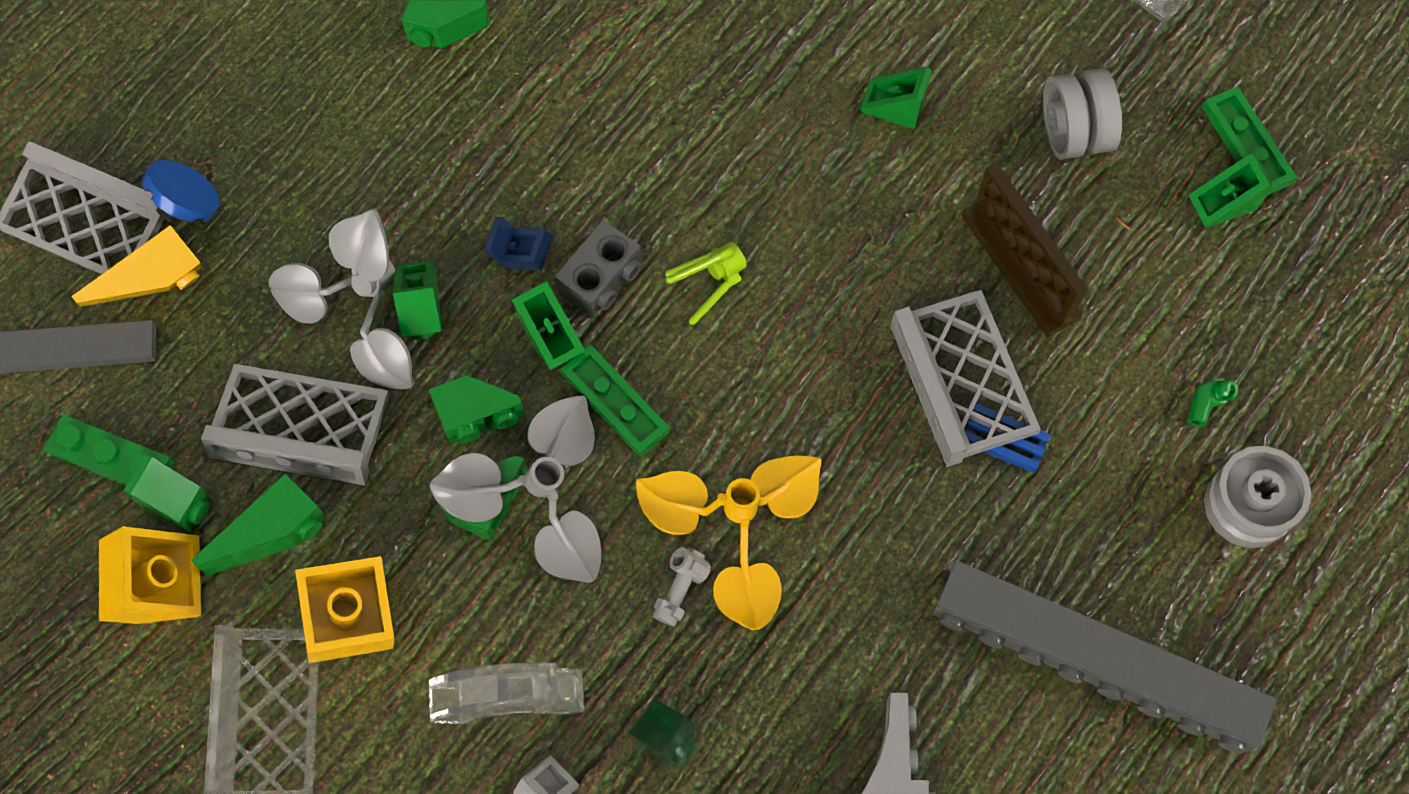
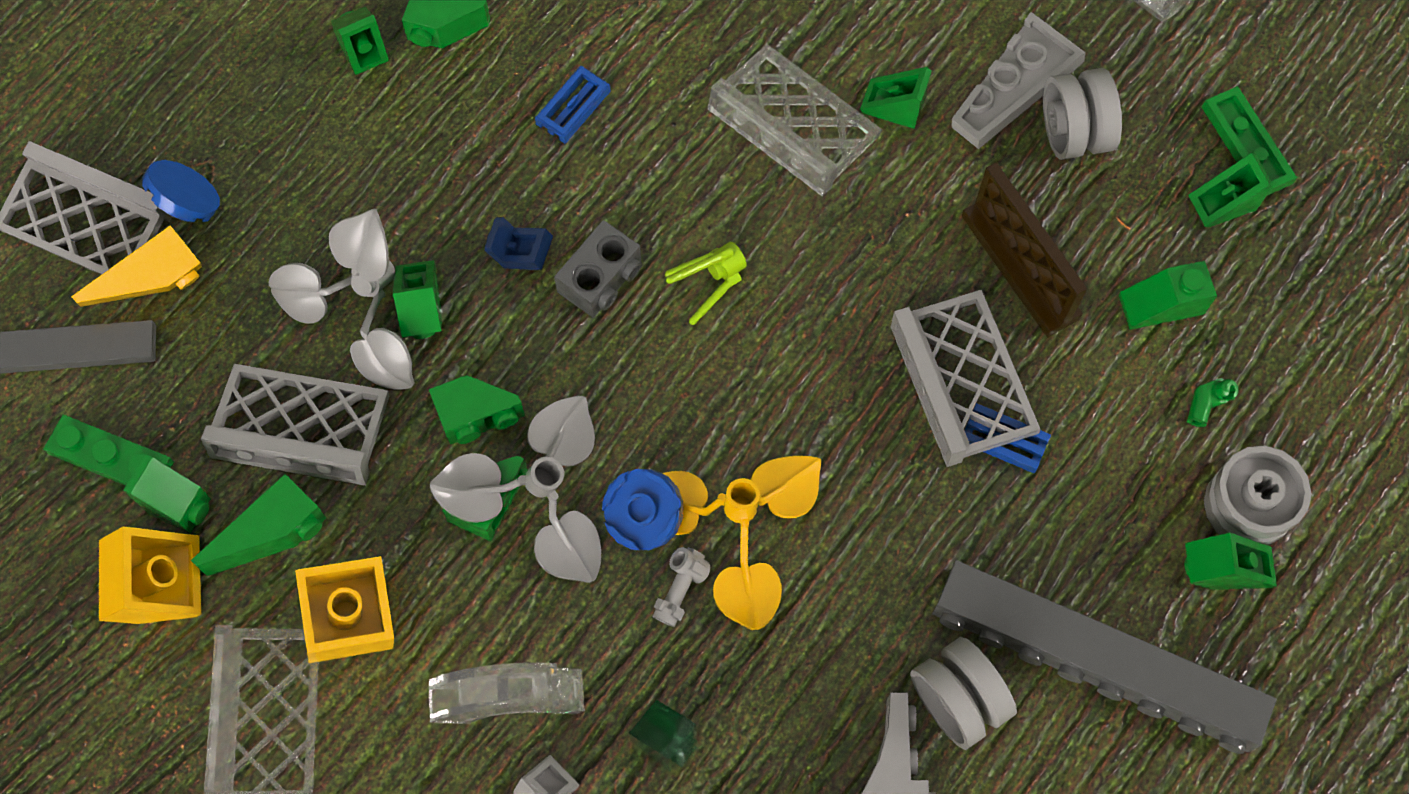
(360, 39): none -> green slope
(547, 326): green slope -> none
(566, 132): none -> blue tile
(615, 401): green plate -> none
(642, 509): none -> blue tile
(775, 134): none -> clear fence
(963, 693): none -> light grey wheel
(1016, 80): none -> light grey wing
(1169, 296): none -> green slope
(1230, 563): none -> green slope

